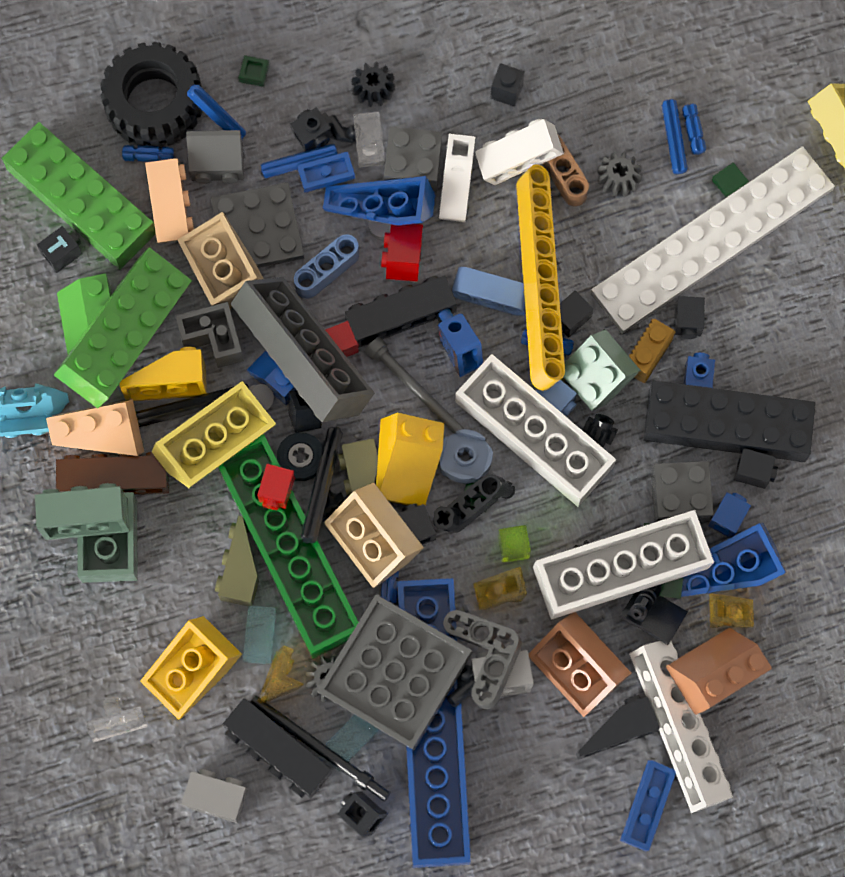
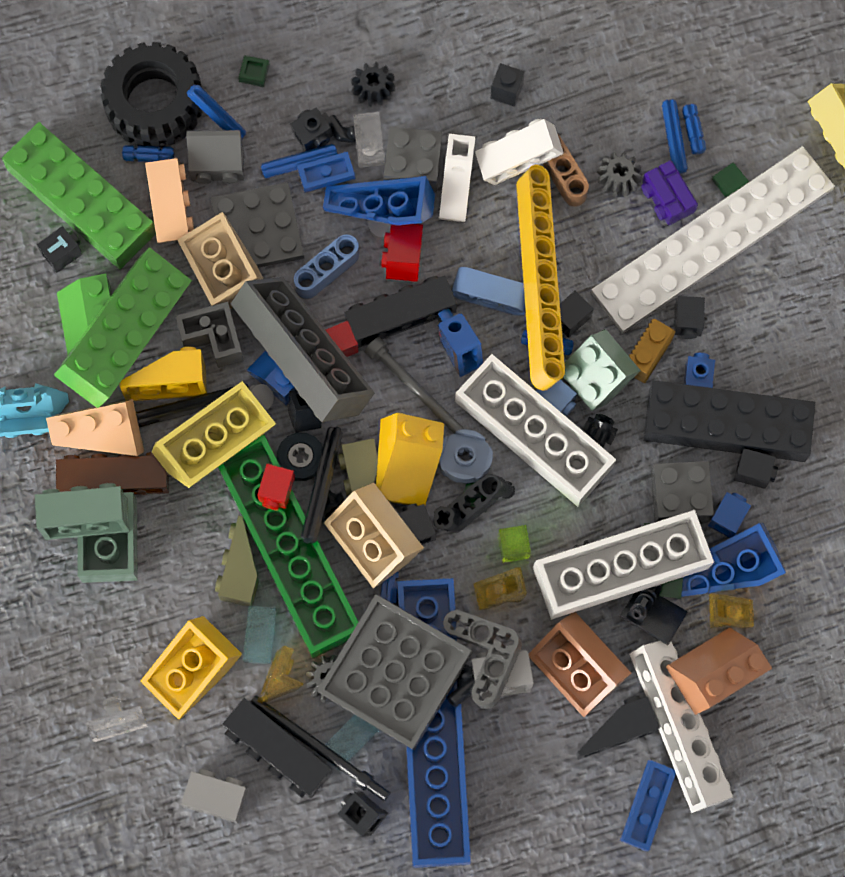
(669, 193): none -> dark purple brick

